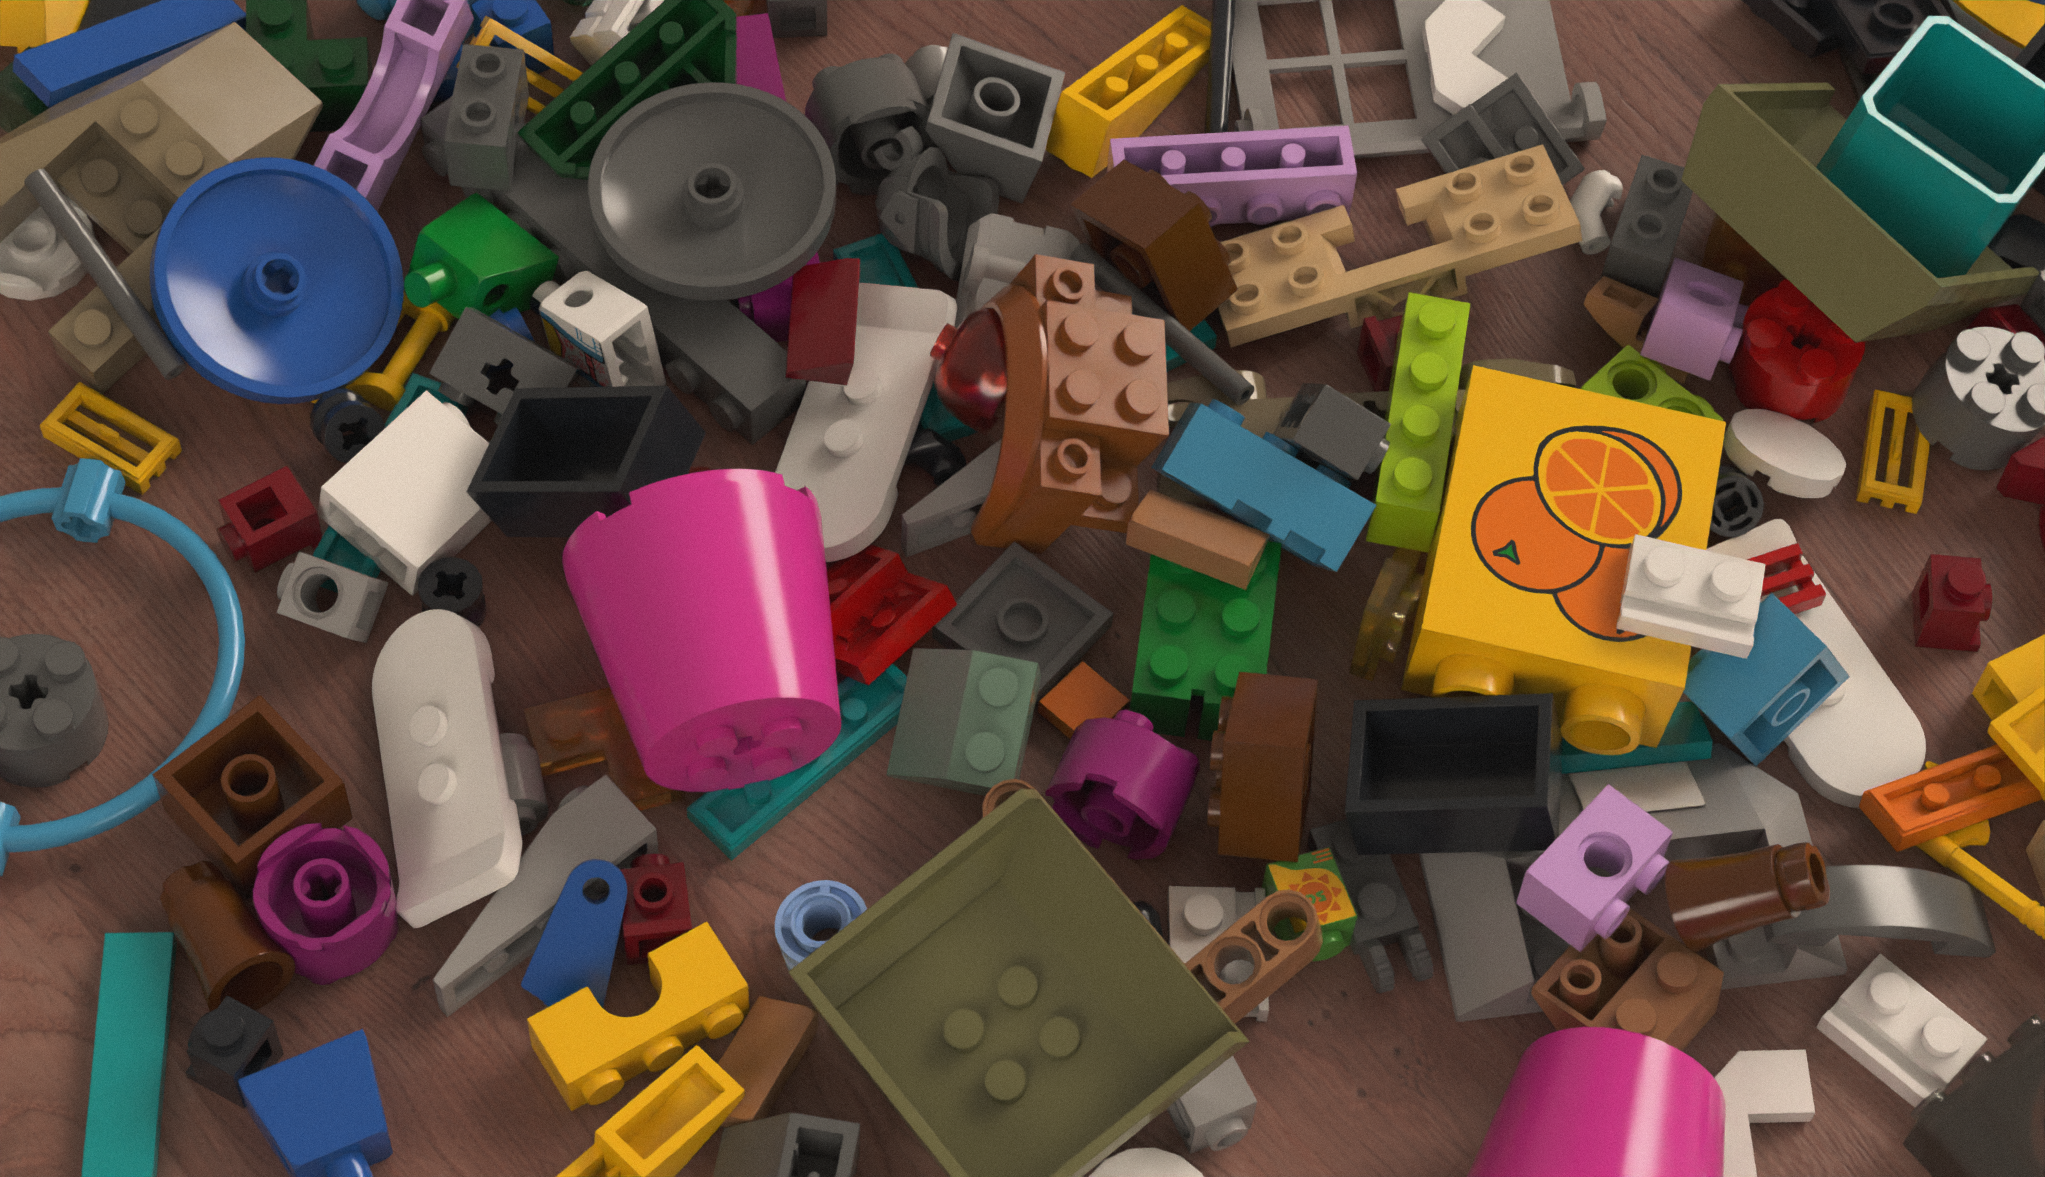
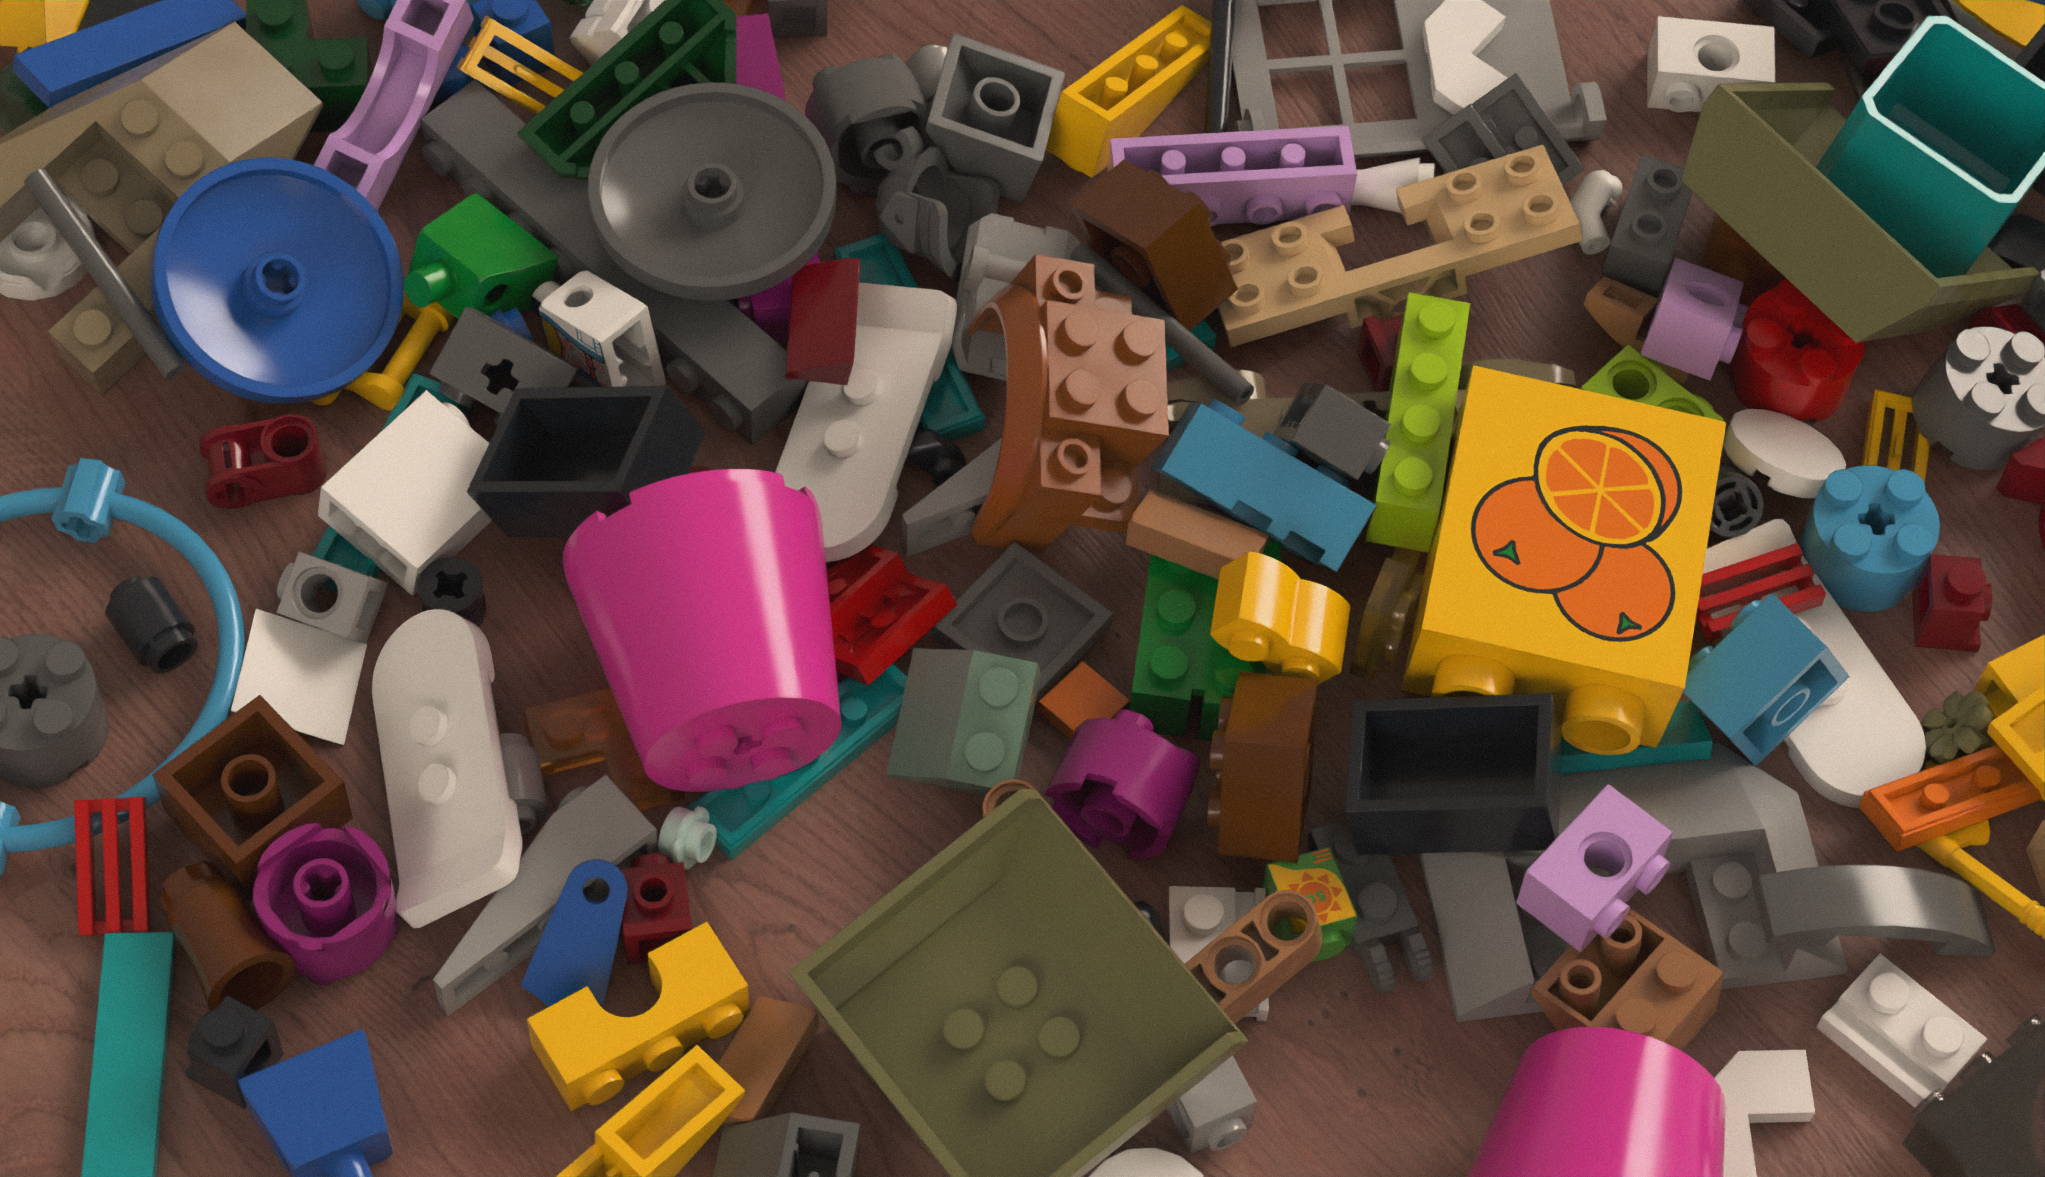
(86, 866): none -> red tile
(148, 464): yellow tile -> none
(151, 623): none -> black brick
(261, 462): none -> dark red piece
(268, 520): dark red brick -> none
(302, 674): none -> white sticker
(338, 413): black wheel -> none
(485, 117): dark grey brick -> none
(687, 836): none -> light aqua plate
(810, 910): light blue wheel -> none
(972, 369): clear red cylinder -> none
(1279, 618): none -> yellow brick
(1378, 184): none -> white cone
(1648, 786): white sticker -> none
(1691, 596): white plate -> none
(1696, 55): none -> white brick
(1743, 891): reddish brown plant -> none
(1870, 535): none -> dark azure brick
(1957, 726): none -> olive plant

